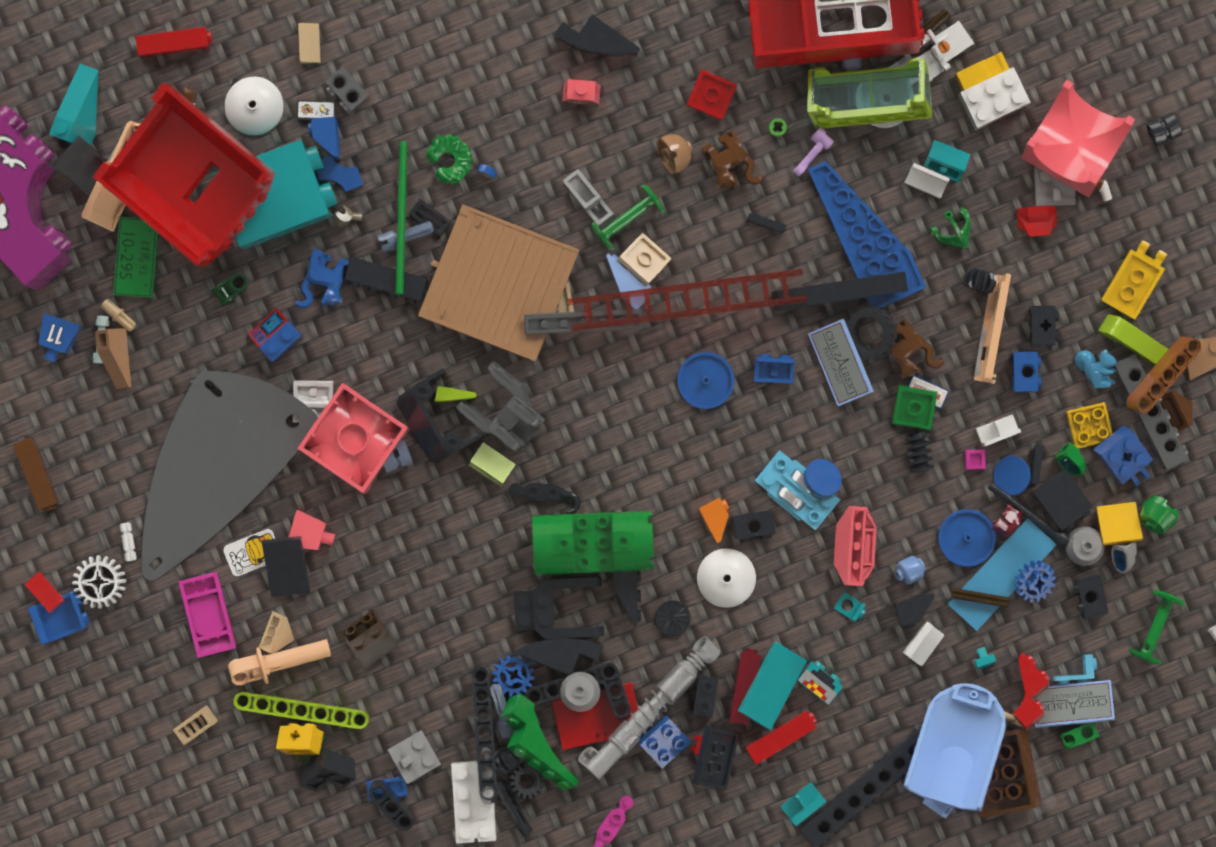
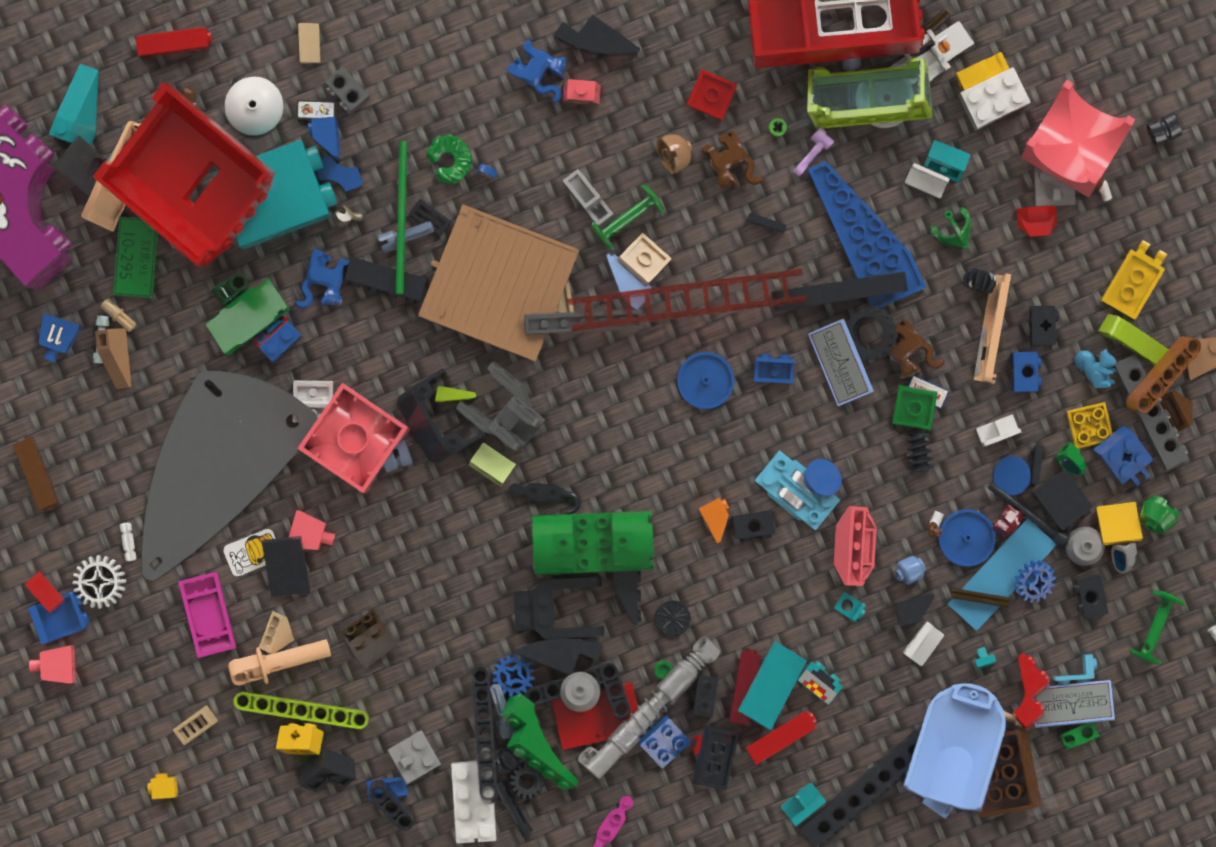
(56, 665): none -> coral torso
(163, 786): none -> yellow brick
(247, 316): none -> green piece
(536, 68): none -> blue animal
(662, 668): none -> green tile
(711, 576): white dish -> none
(934, 530): none -> arm
(975, 459): dark pink tile -> none

